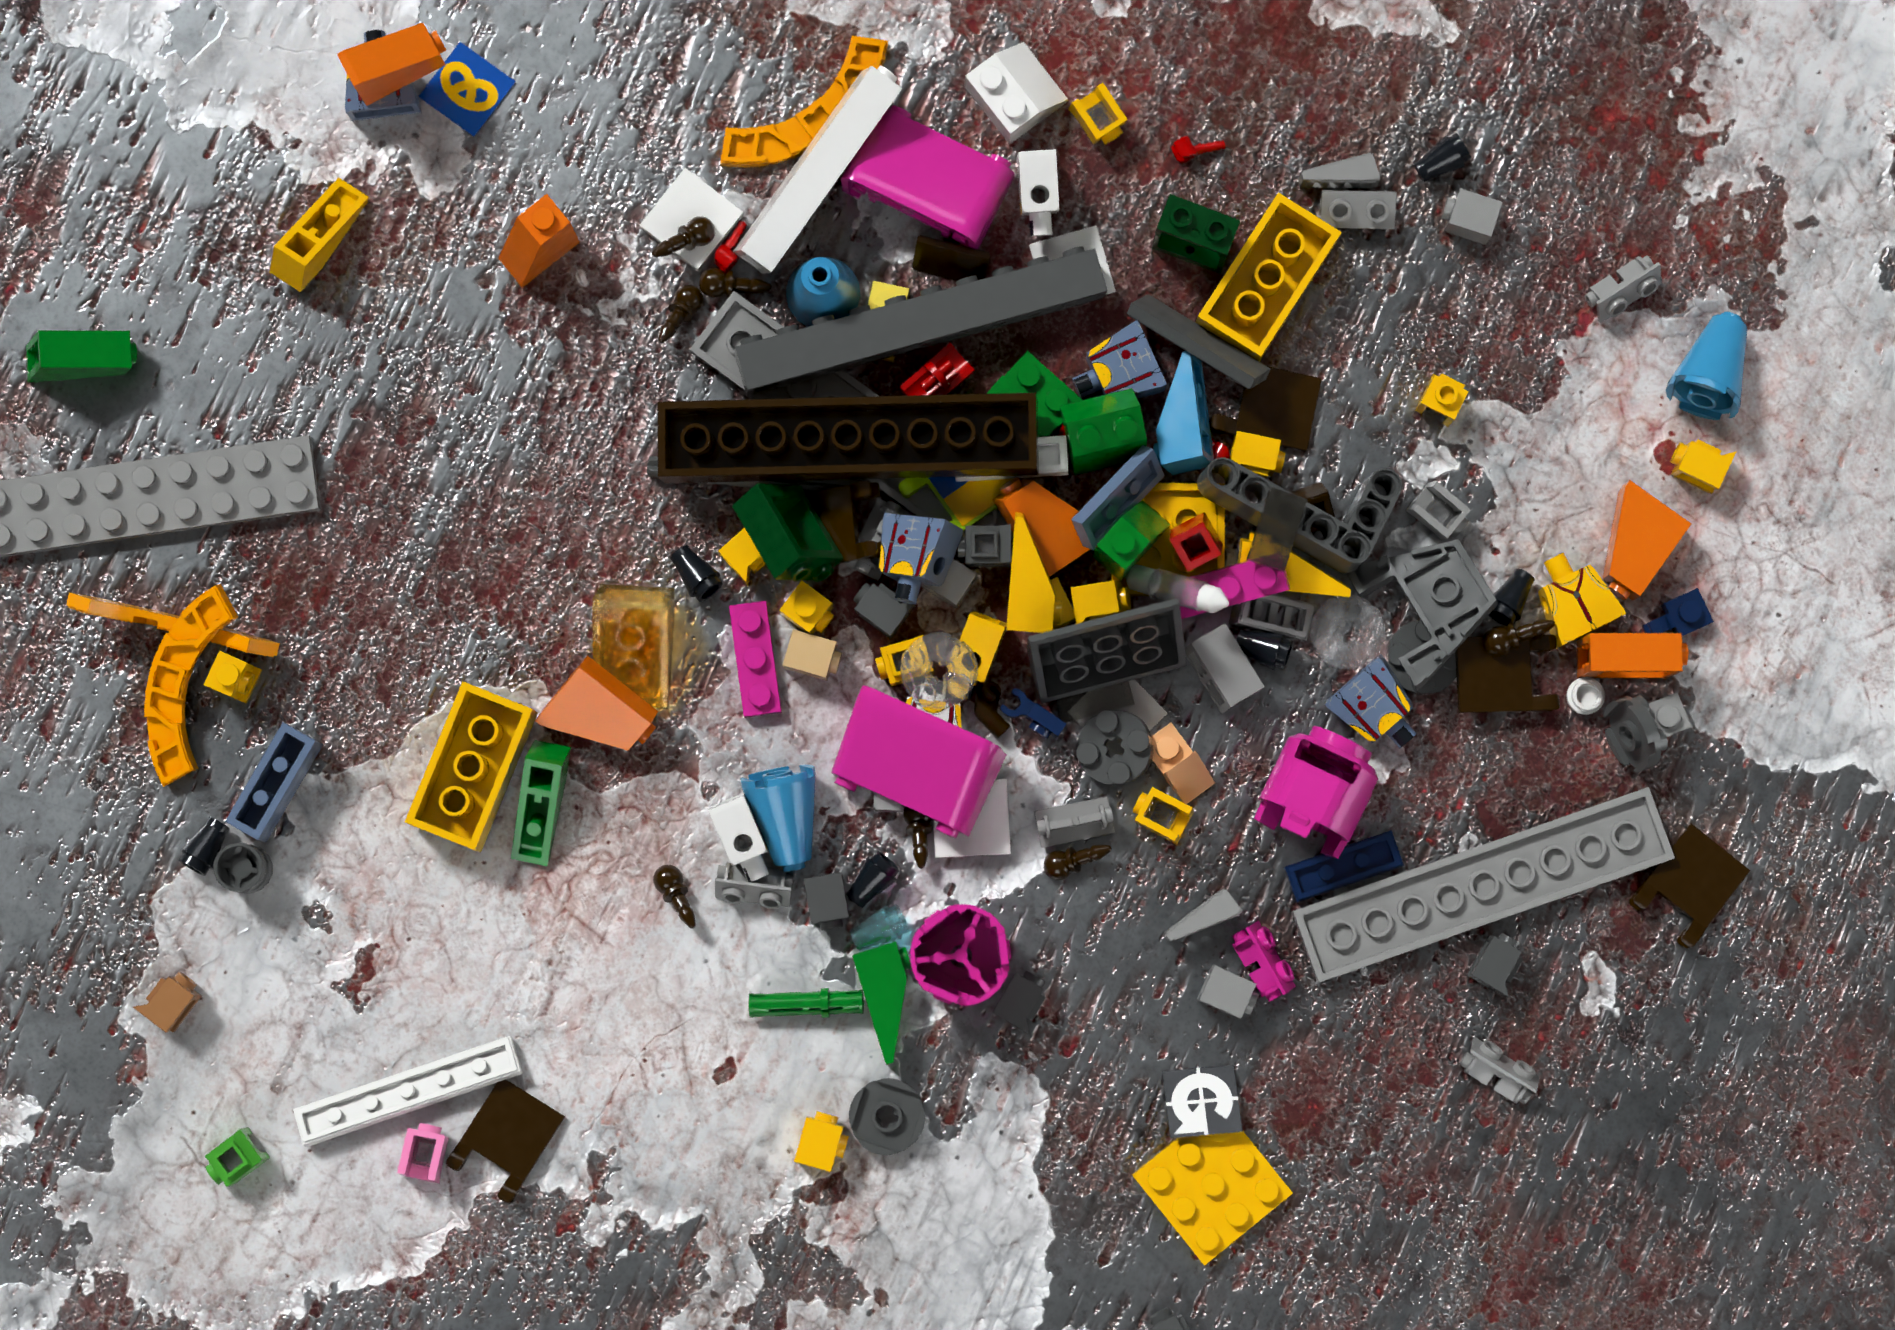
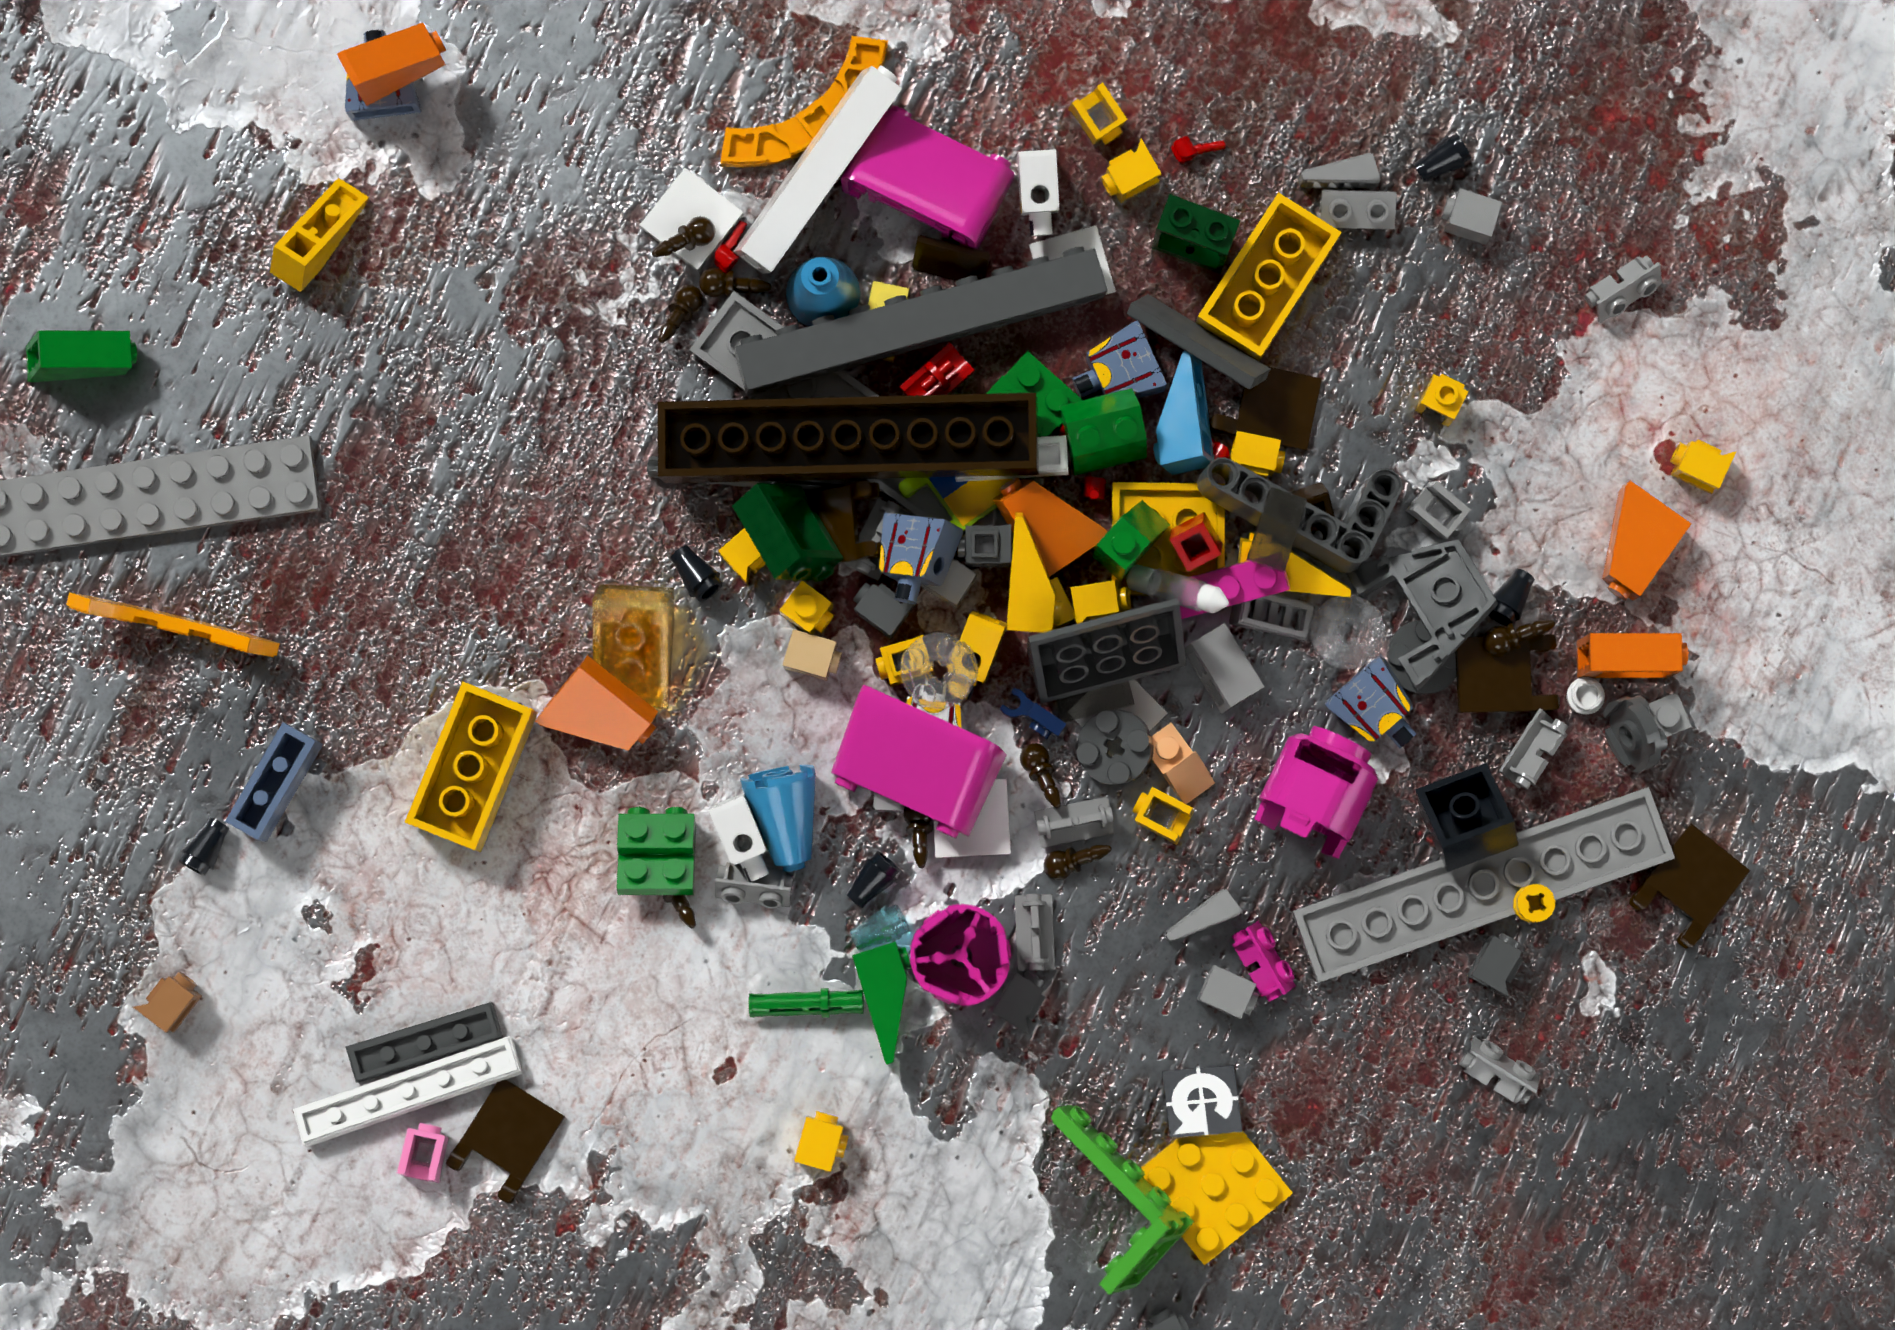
(170, 678): light orange tile -> none
(232, 677): yellow brick -> none
(234, 1158): bright green window -> none
(243, 868): dark grey wheel -> none
(424, 1042): none -> dark grey tile
(467, 89): blue sticker -> none
(537, 241): orange slope -> none
(540, 802): green slope -> none
(656, 852): none -> green plate
(755, 659): dark pink plate -> none
(827, 900): dark grey brick -> none
(868, 1127): dark grey plate -> none
(987, 708): dark brown arm -> none
(1014, 91): white slope -> none
(1034, 932): none -> light grey hinge
(1035, 760): none -> dark brown bar
(1094, 488): none -> red hand
(1118, 496): sand blue plate -> none
(1131, 173): none -> yellow window
(1167, 1224): none -> bright green bracket
(1266, 648): black cone -> none
(1355, 864): dark blue tile -> none
(1467, 817): none -> black brick
(1523, 905): none -> yellow wheel
(1524, 762): none -> light grey hinge
(1576, 600): yellow torso -> none
(1681, 615): dark blue plate -> none
(1713, 370): dark azure cone -> none

